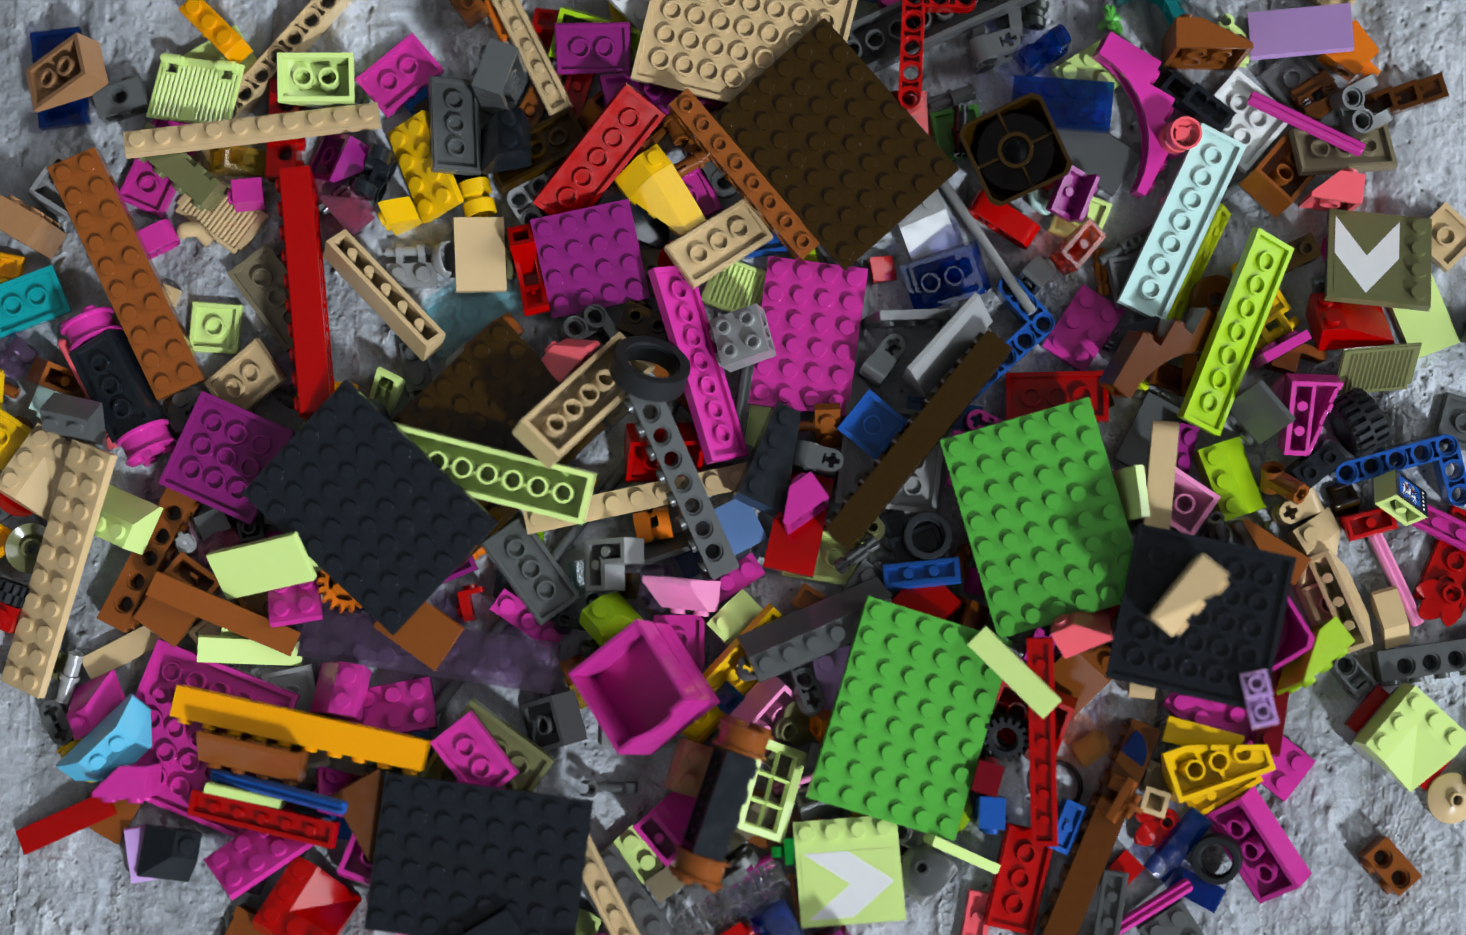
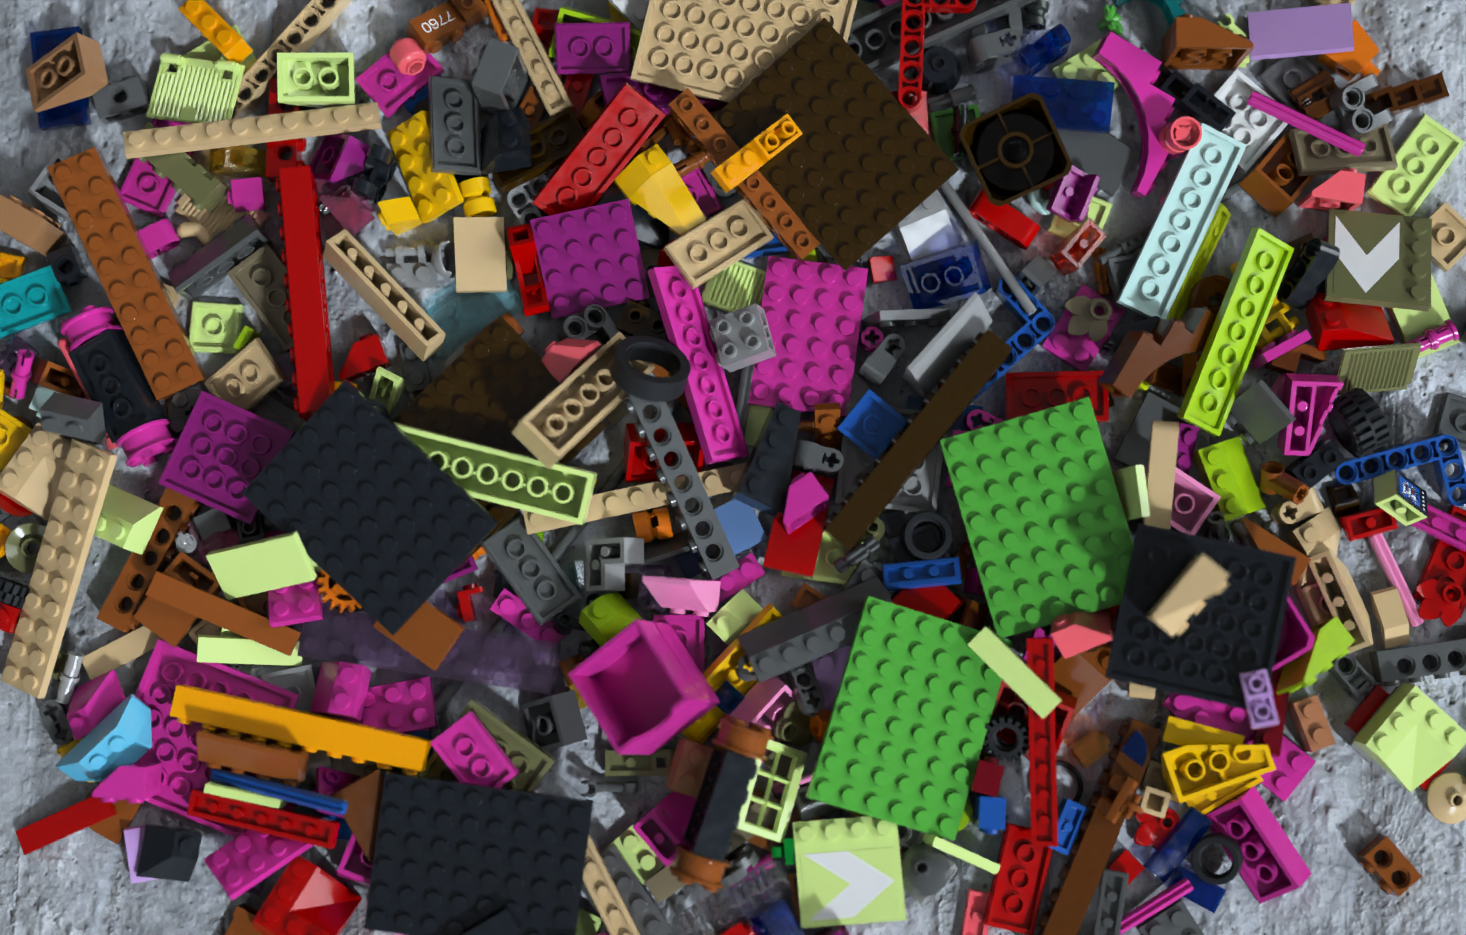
(21, 373): none -> dark pink pin
(58, 261): none -> black brick
(212, 262): none -> dark grey slope
(245, 337): none -> lime tile
(365, 358): none -> red slope
(407, 56): none -> coral head
(437, 27): none -> dark orange brick
(637, 765): none -> olive plate
(756, 153): none -> light orange slope
(865, 344): none -> dark pink bush
(940, 70): none -> black cone
(1085, 319): none -> dark tan plate
(1308, 273): none -> black beam
(1310, 723): none -> nougat brick
(1420, 162): none -> yellowish green tile
(1434, 337): none -> dark pink pin

